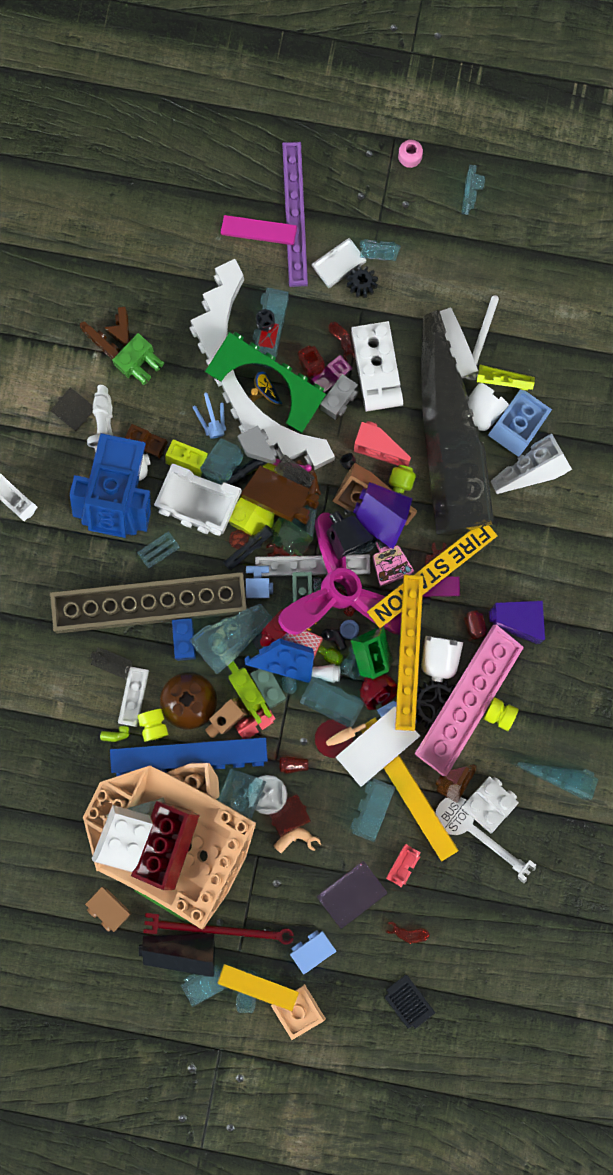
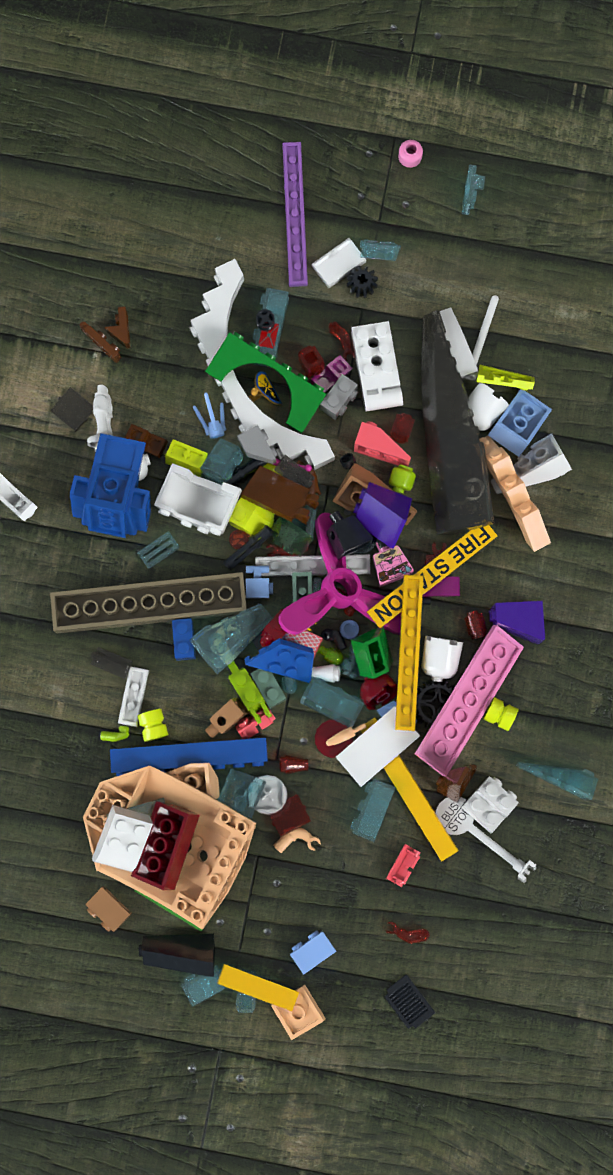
(134, 355): bright green brick -> none
(188, 712): reddish brown piece -> none
(214, 929): dark red hinge -> none
(259, 230): dark pink tile -> none
(352, 894): clear purple piece -> none
(402, 428): none -> clear red brick
(516, 495): none -> light nougat arch

